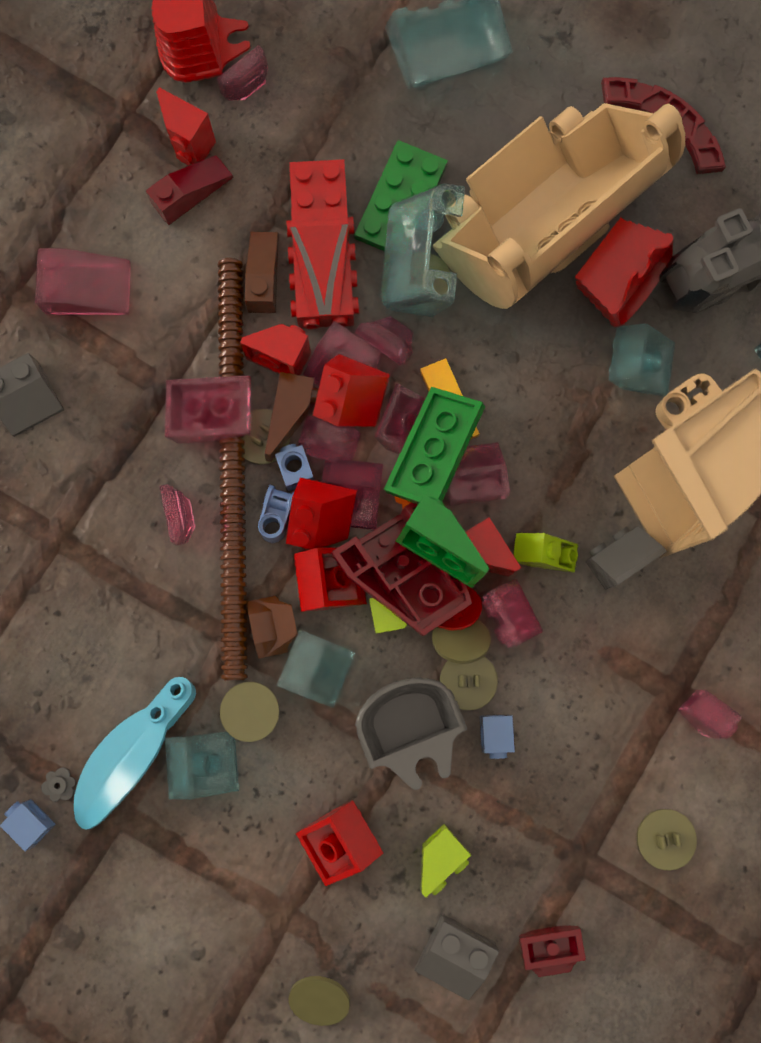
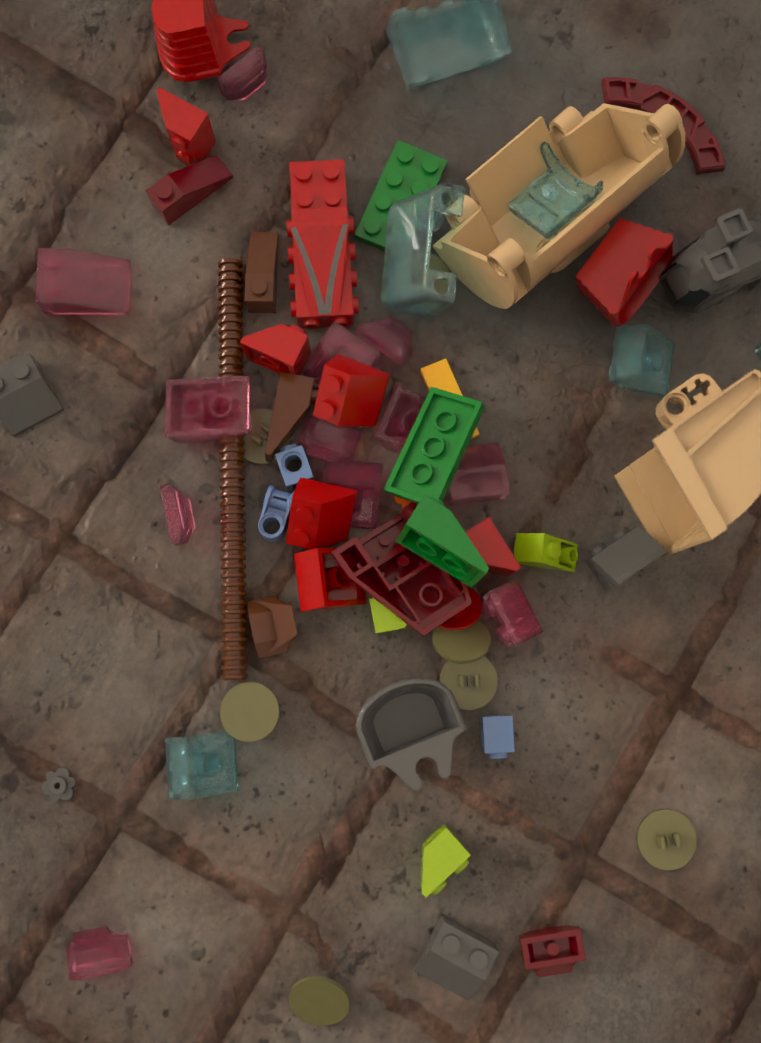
(26, 824): medium blue brick -> none
(98, 953): none -> clear pink slope
(128, 754): medium azure plant -> none
(316, 668): clear light blue slope -> none
(340, 843): red slope -> none
(553, 197): none -> clear light blue piece
(710, 715): clear pink slope -> none

